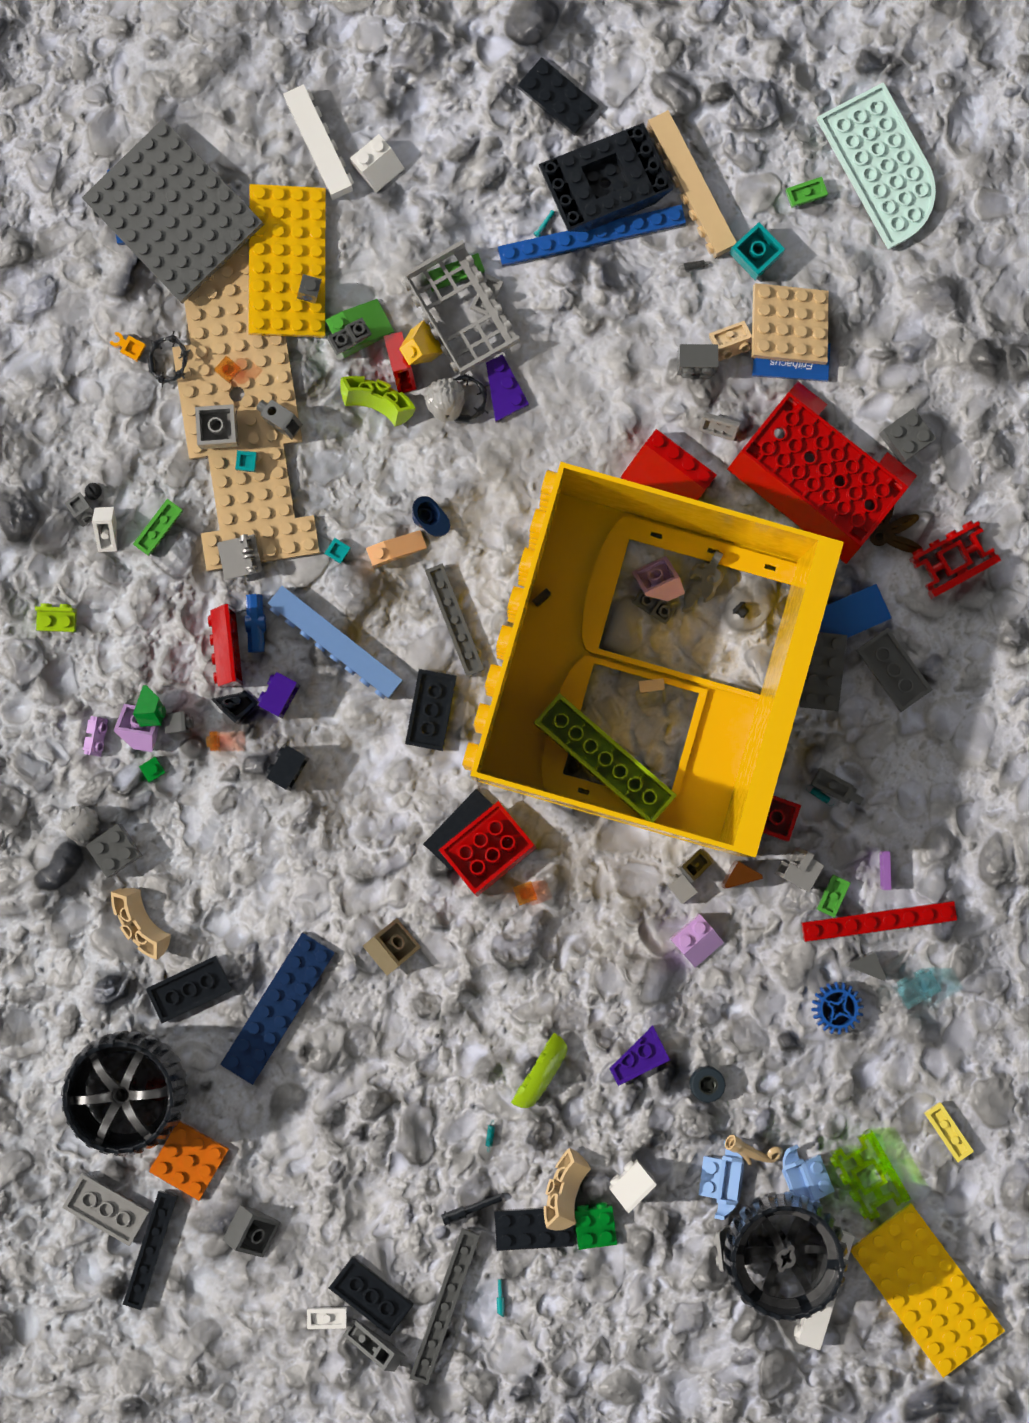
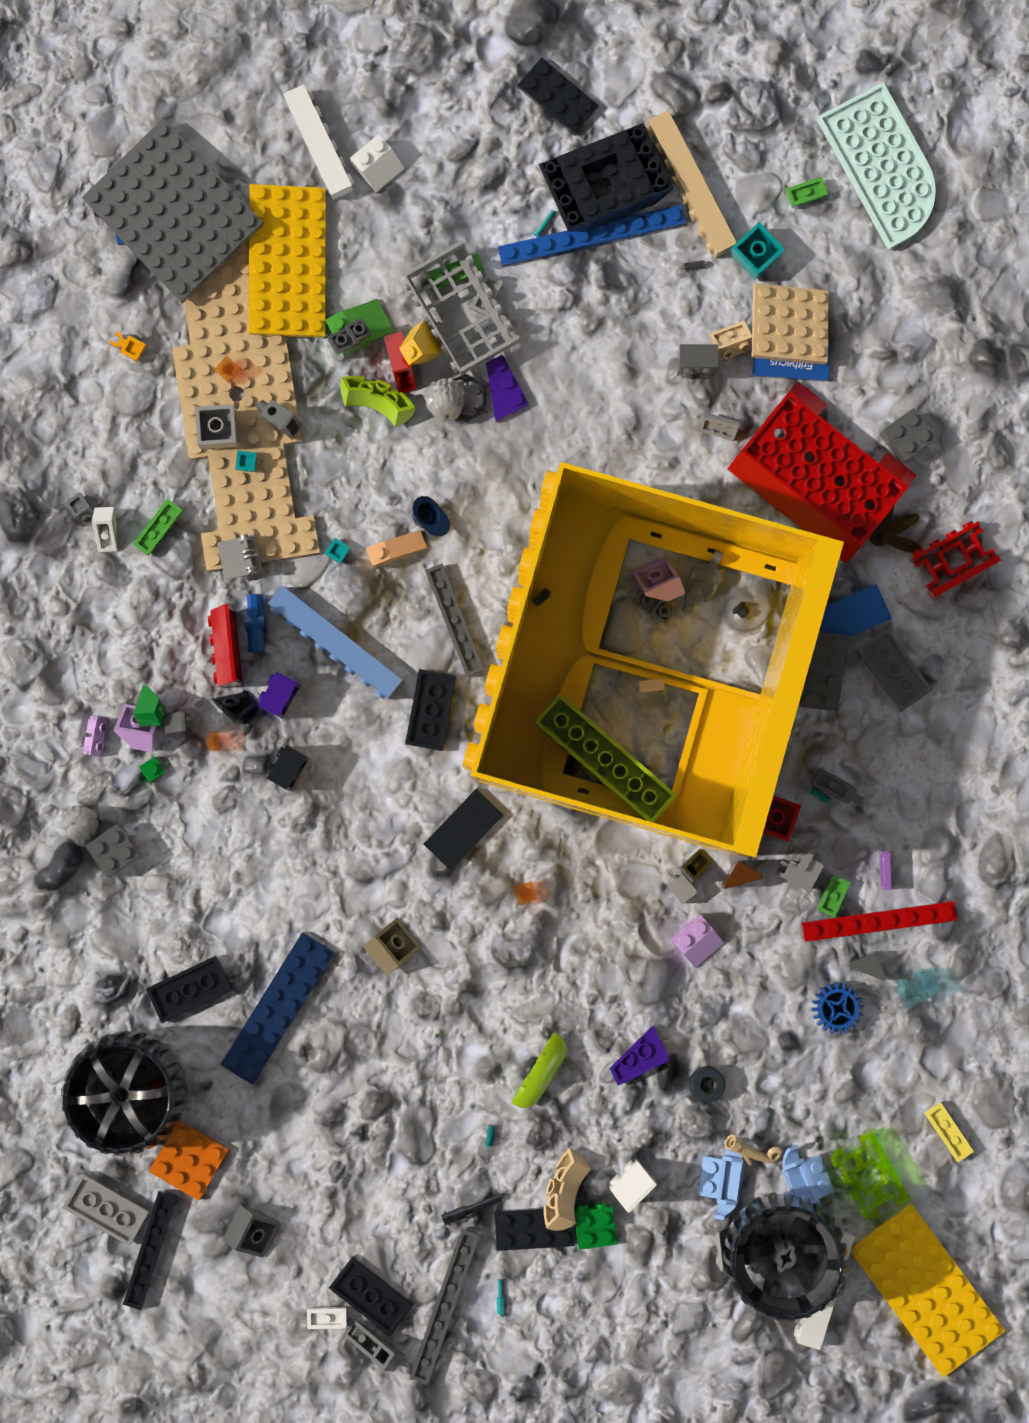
(56, 618): lime bracket -> none
(93, 491): black piece -> none
(137, 924): tan brick -> none
(151, 360): black piece -> none
(309, 288): dark grey brick -> none
(487, 848): red slope -> none
(669, 468): red slope -> none

